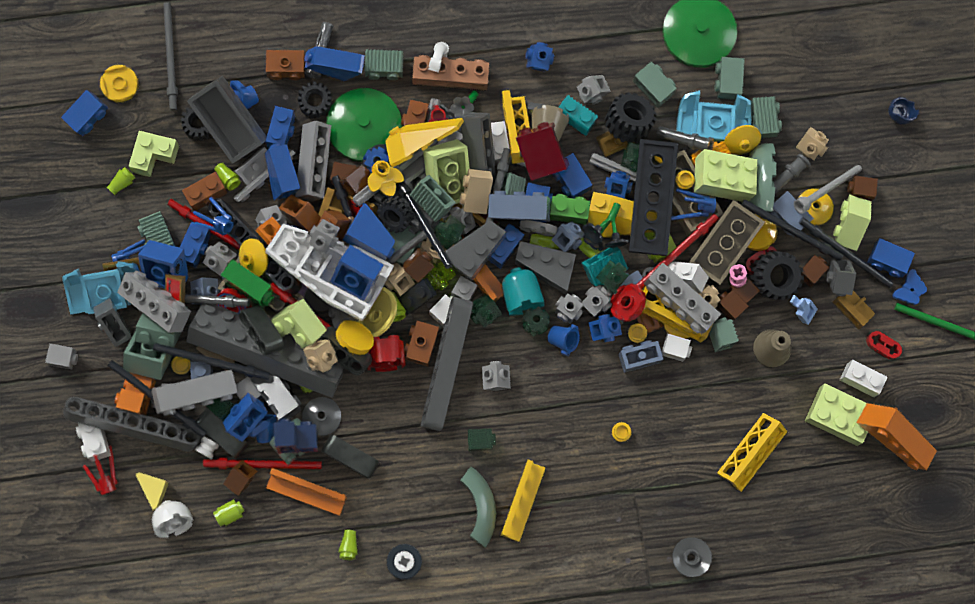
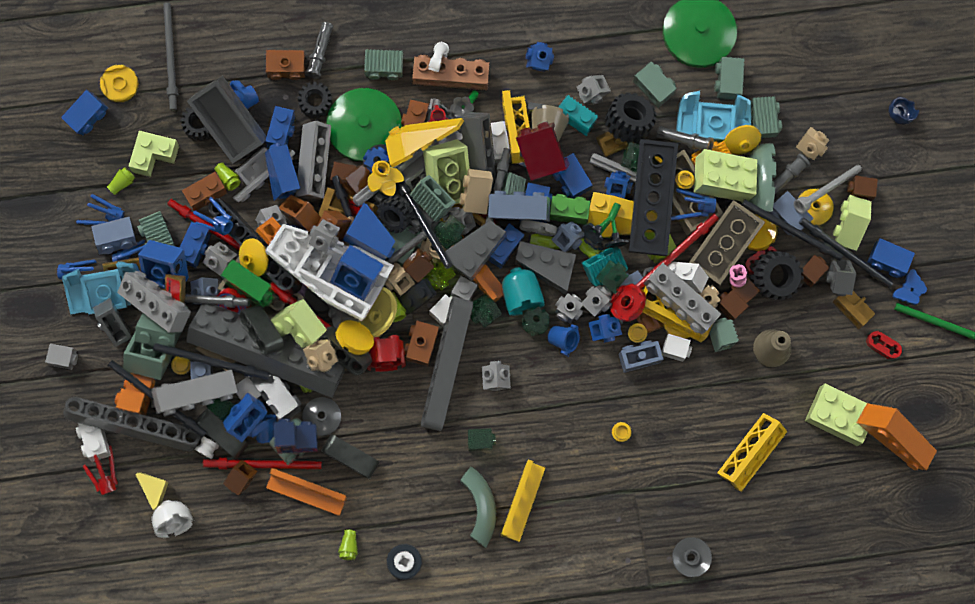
(67, 268): none -> blue plant
(112, 213): none -> blue plant
(114, 235): none -> sand blue brick
(229, 512): lime brick -> none
(334, 63): blue slope -> none
(805, 309): light blue plate -> none
(863, 378): white brick -> none

